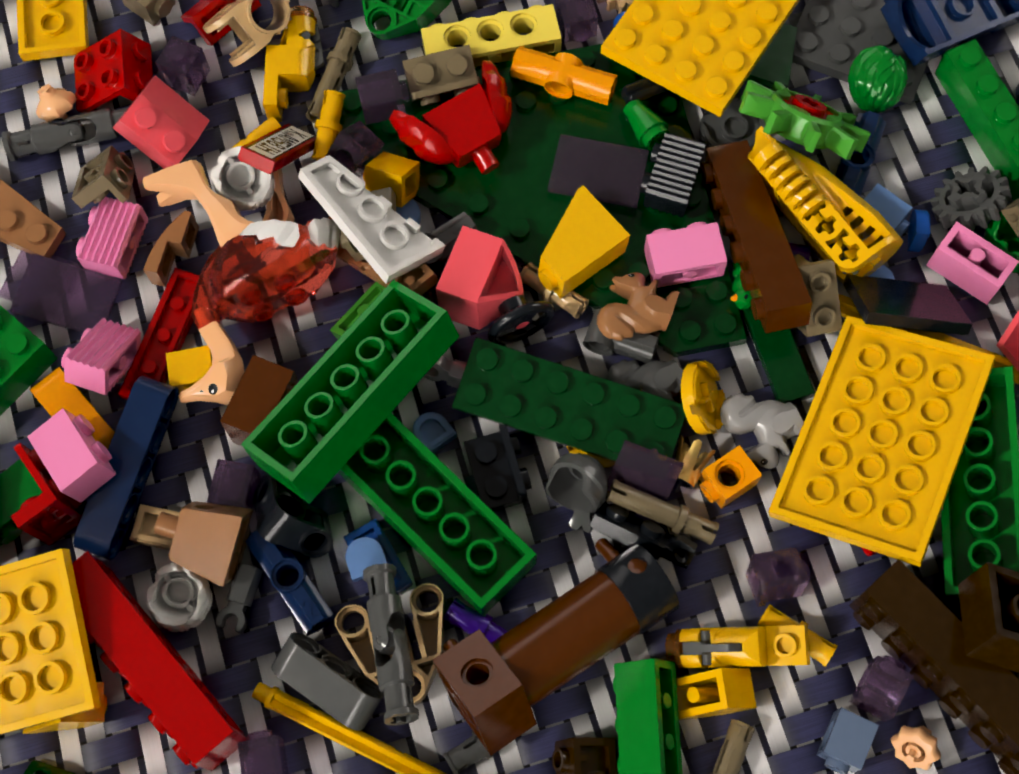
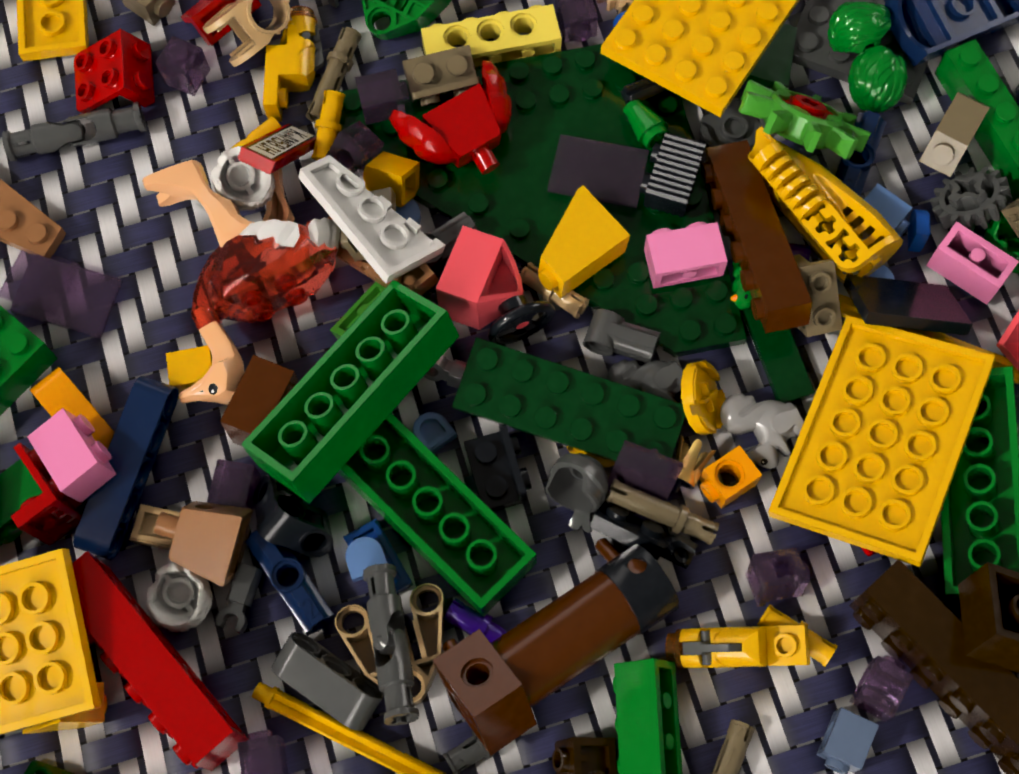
(54, 103): light nougat piece -> none
(101, 356): bright pink brick -> none
(102, 174): dark tan bracket -> none
(112, 237): bright pink brick -> none
(161, 124): coral slope -> none
(165, 332): red tile -> none
(174, 241): medium nougat slope -> none
(563, 75): light orange piece -> none
(642, 313): medium nougat animal -> none
(715, 693): yellow slope -> none
(858, 25): none -> green hair
(916, 747): light nougat piece -> none
(954, 134): none -> dark tan slope

